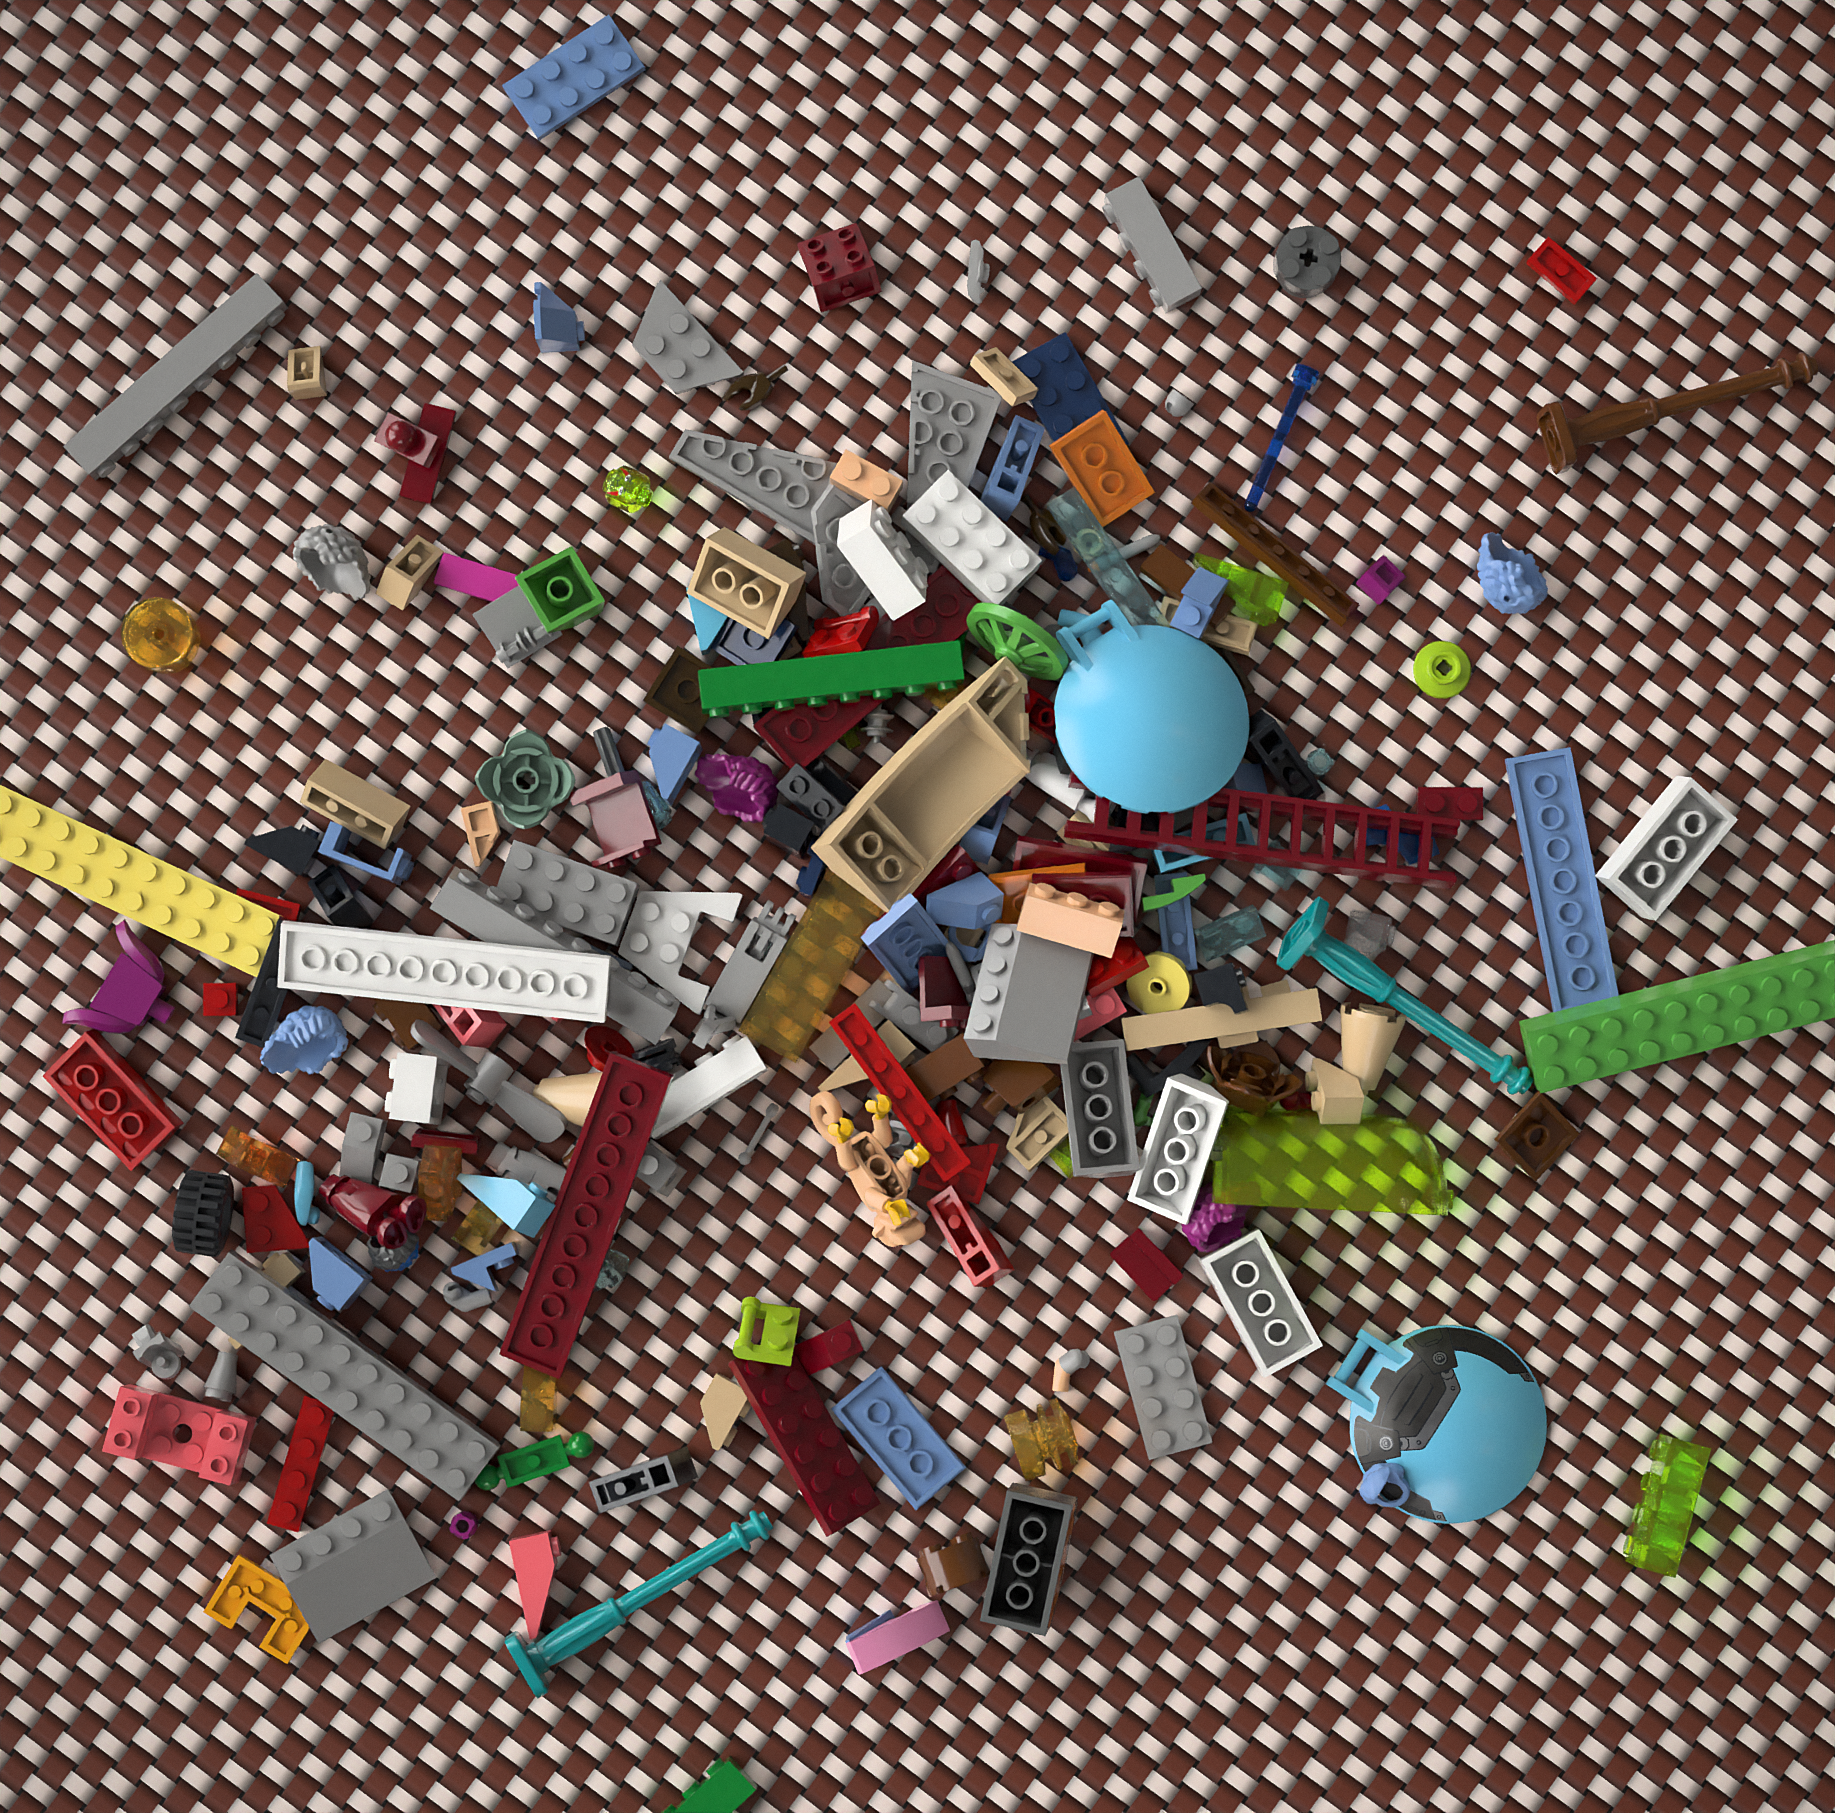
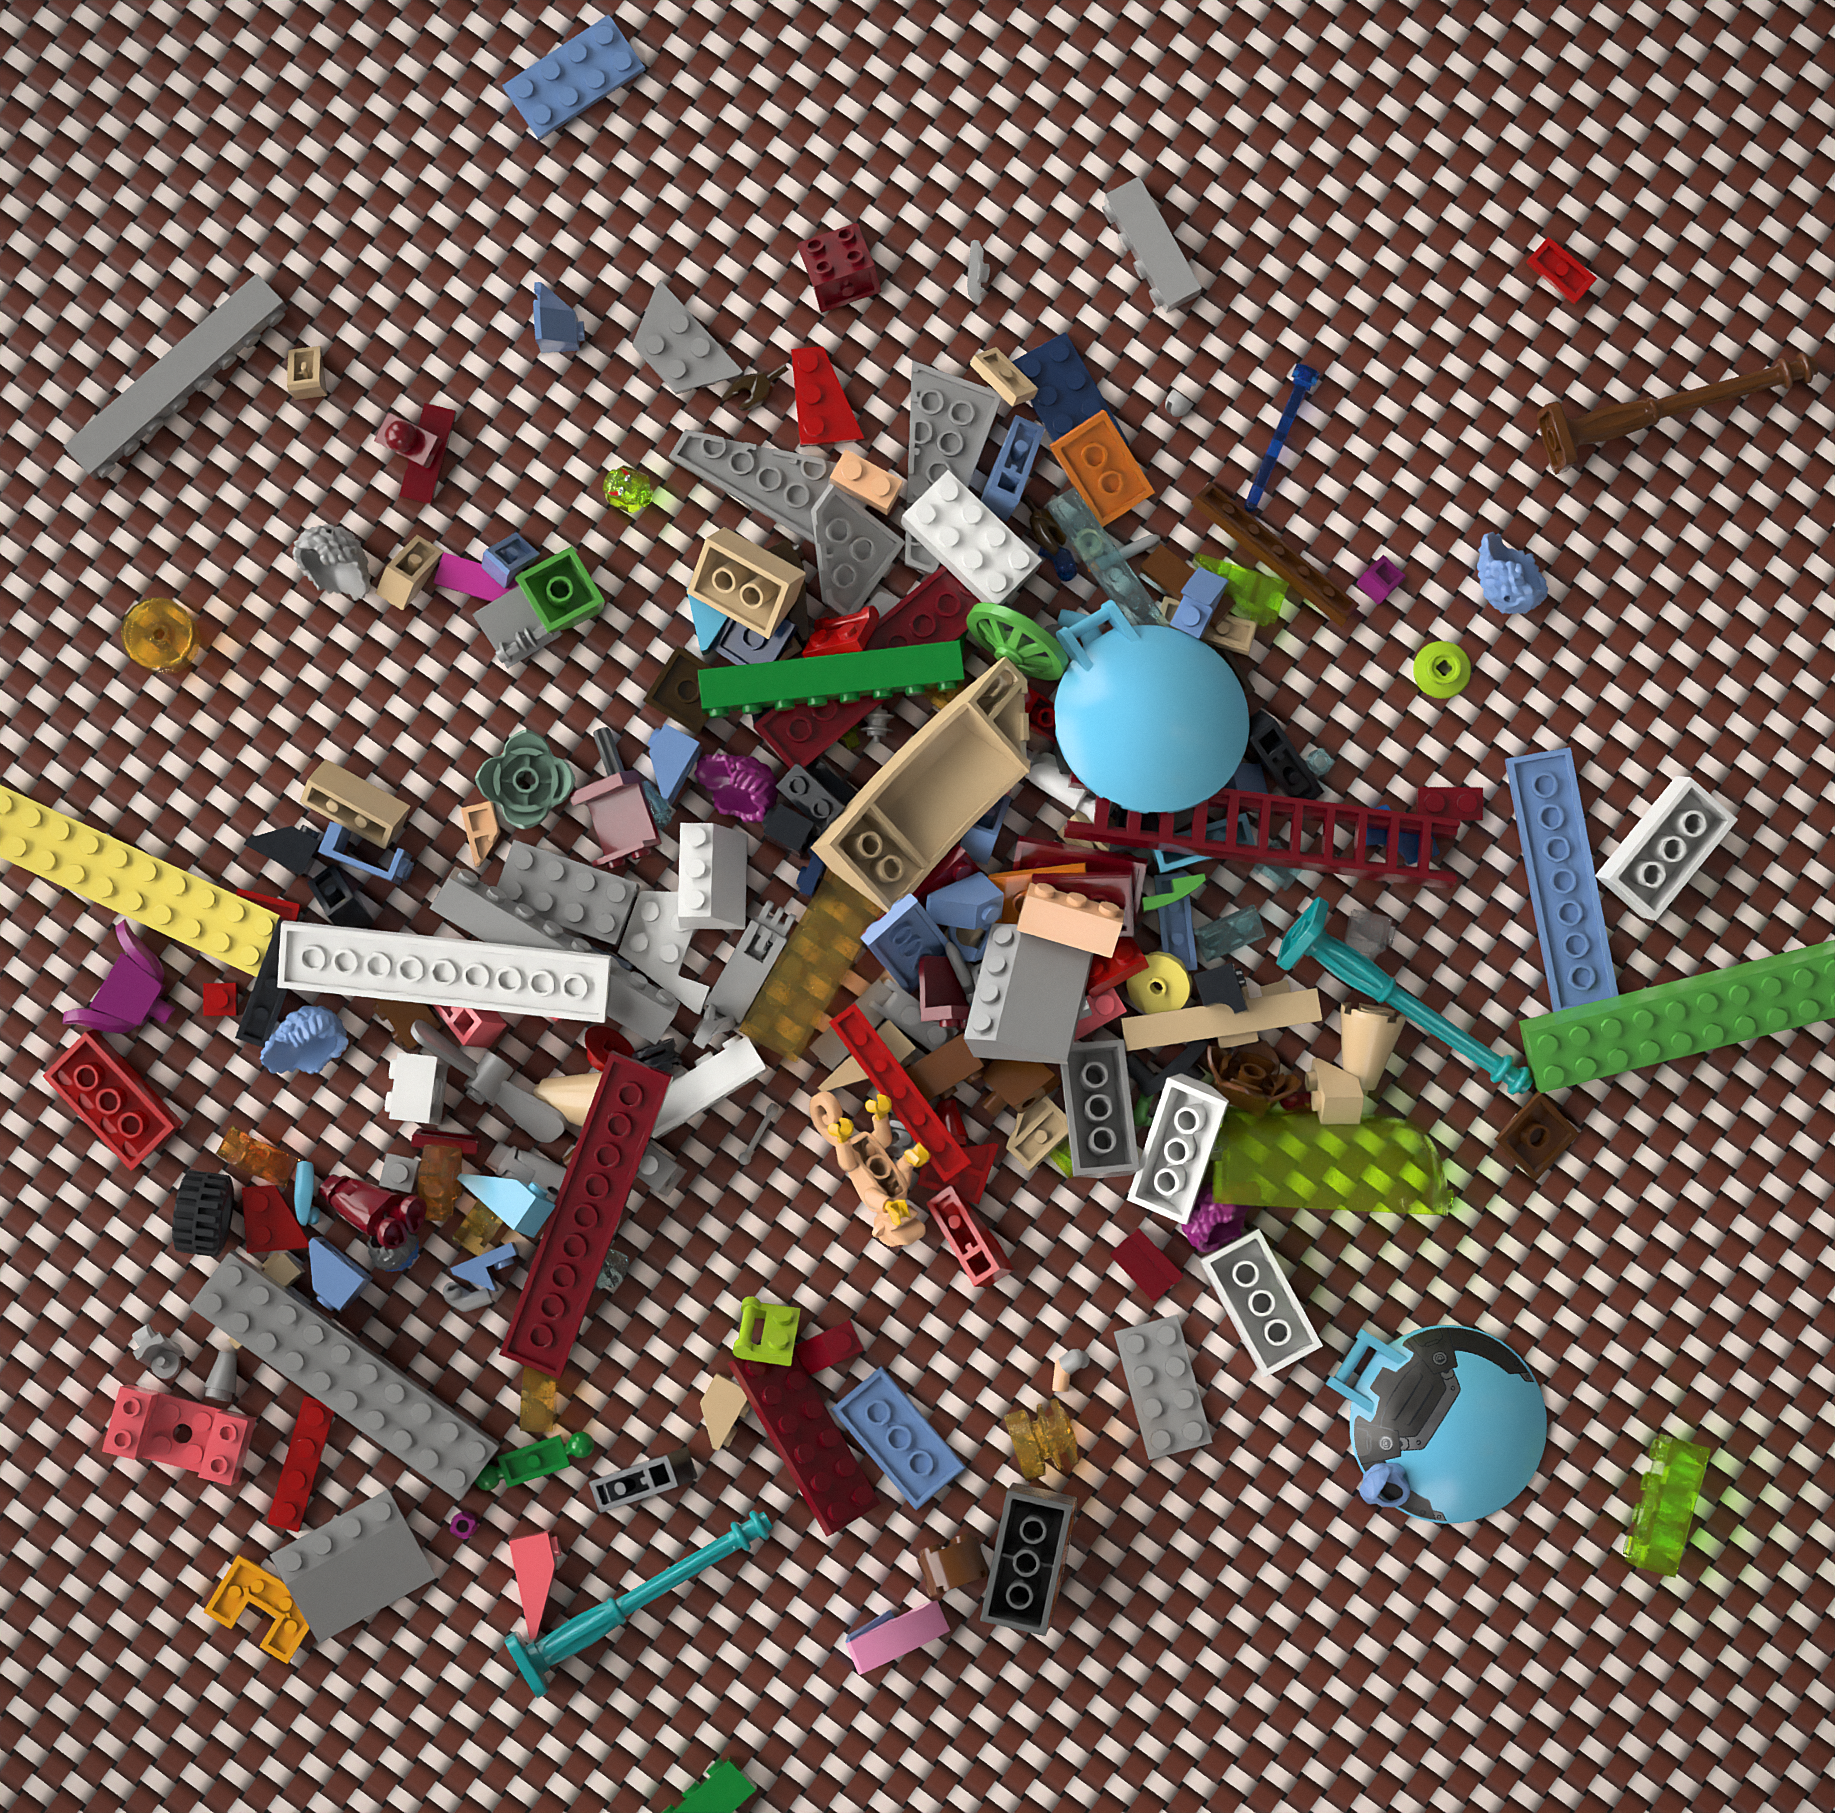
(362, 1146): light grey slope -> none
(507, 558): none -> medium blue slope
(712, 877): none -> white slope
(820, 401): none -> red wing
(883, 559): white brick -> none
(1324, 257): dark grey brick -> none

